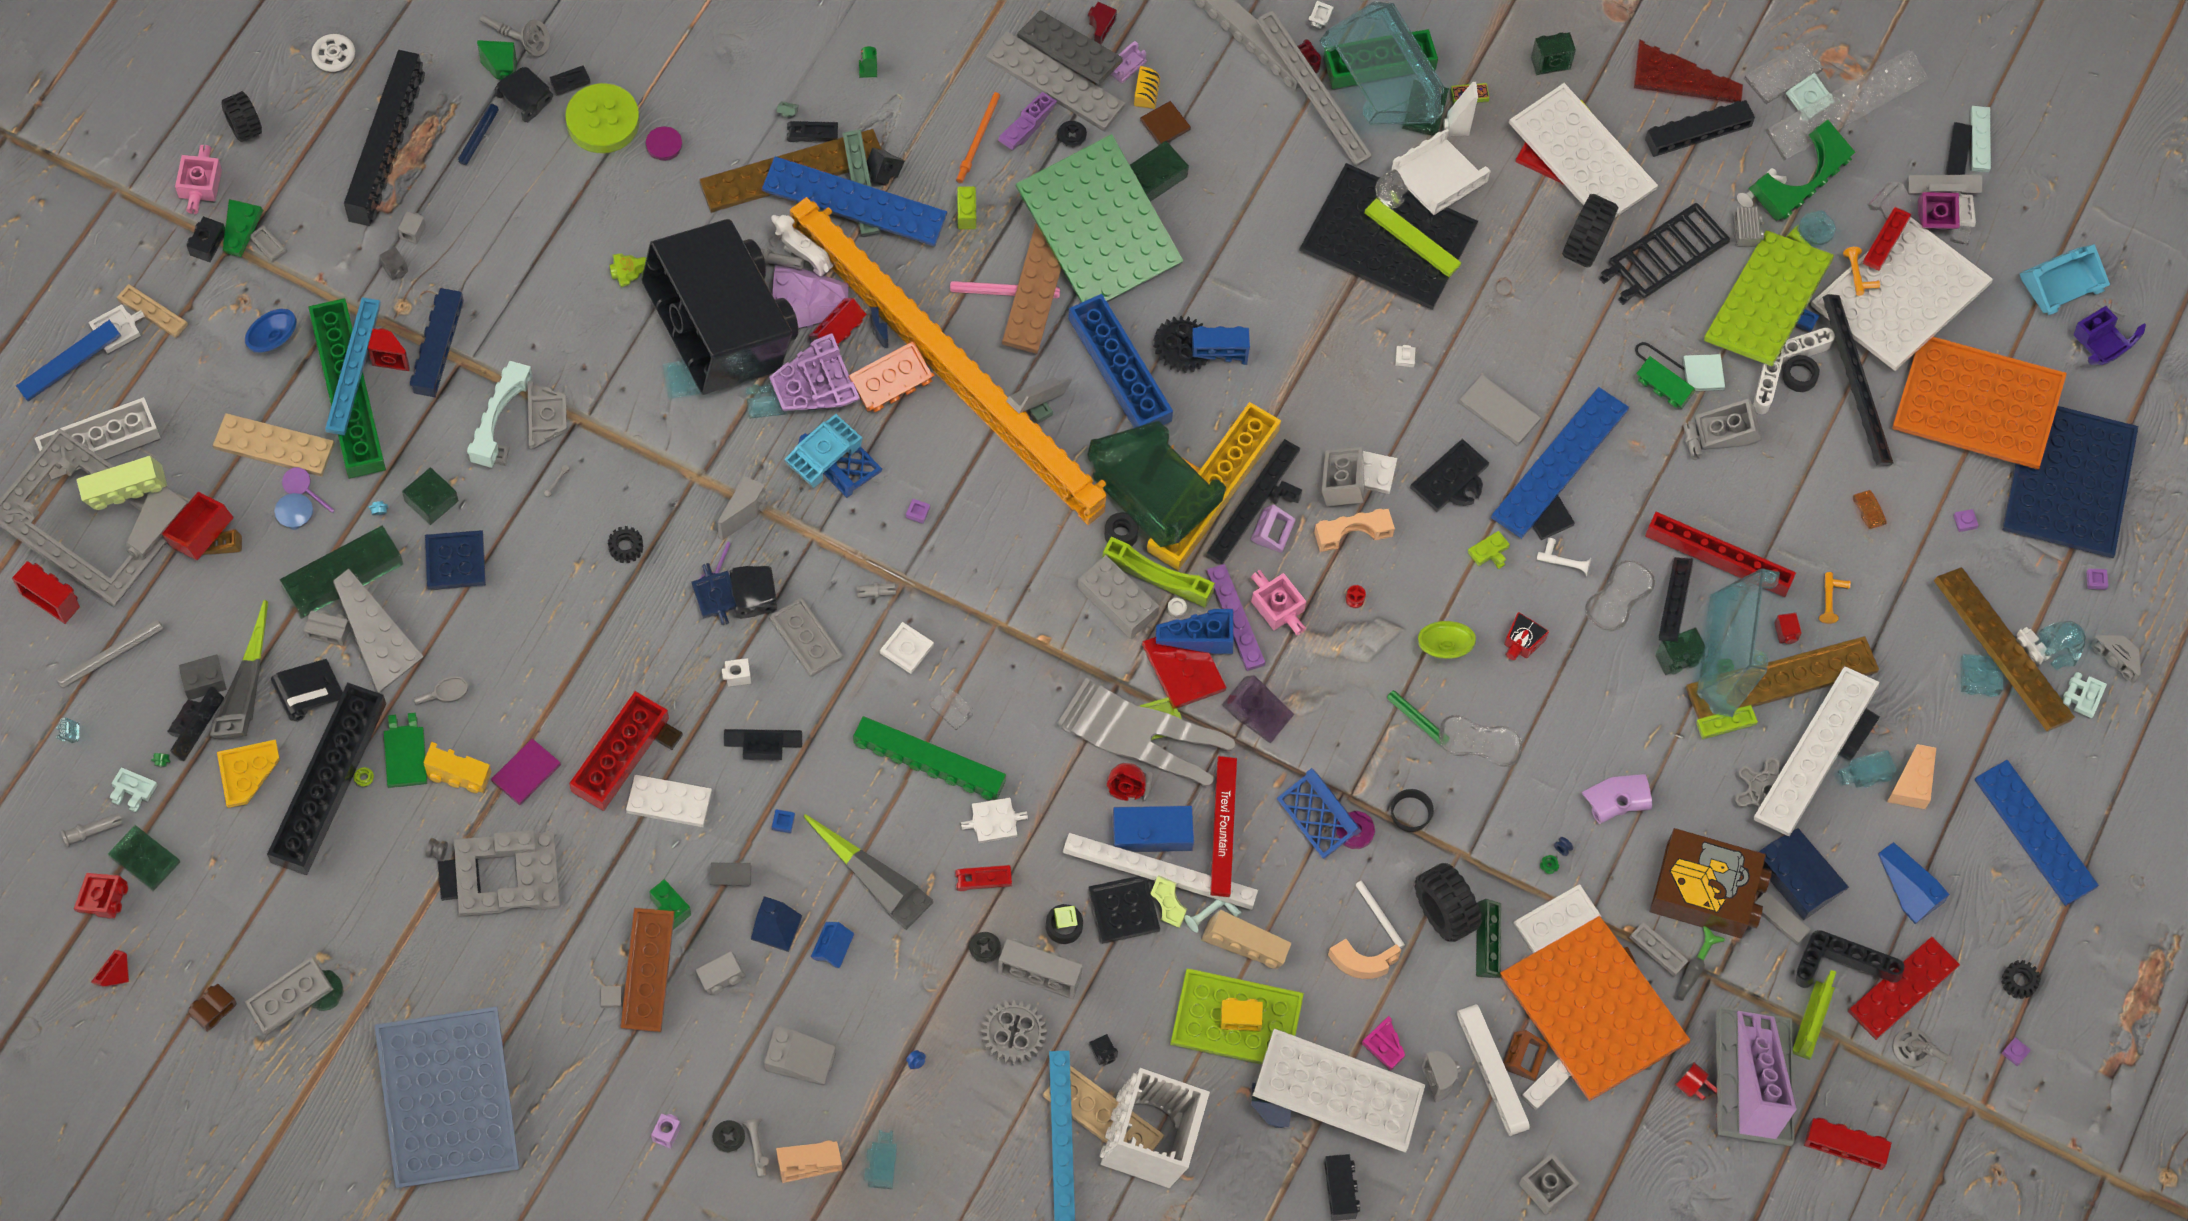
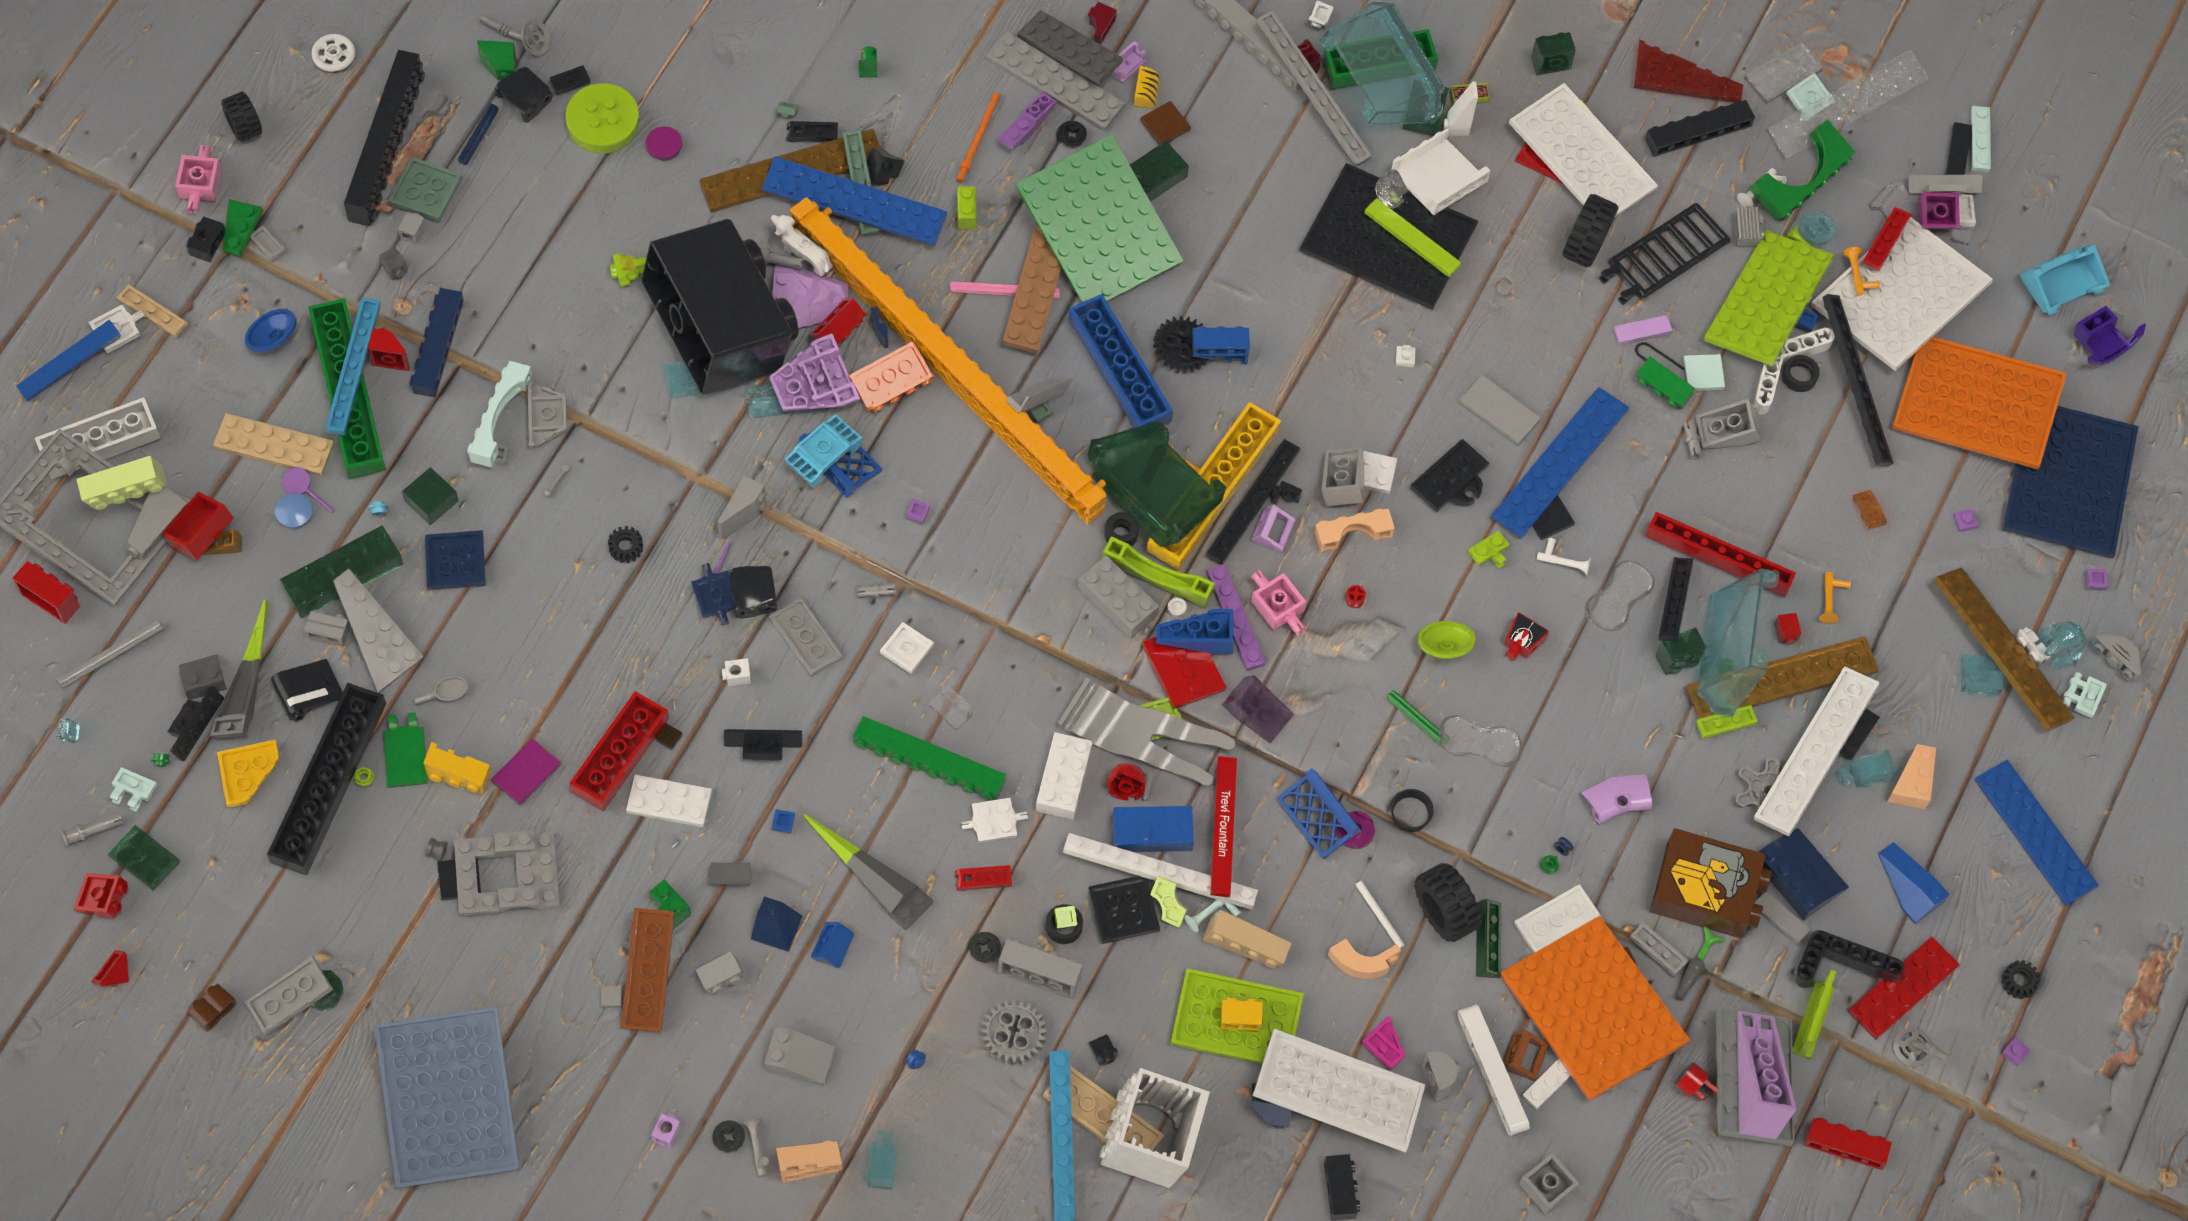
(425, 189): none -> sand green plate
(1064, 776): none -> white brick
(1642, 330): none -> lavender tile

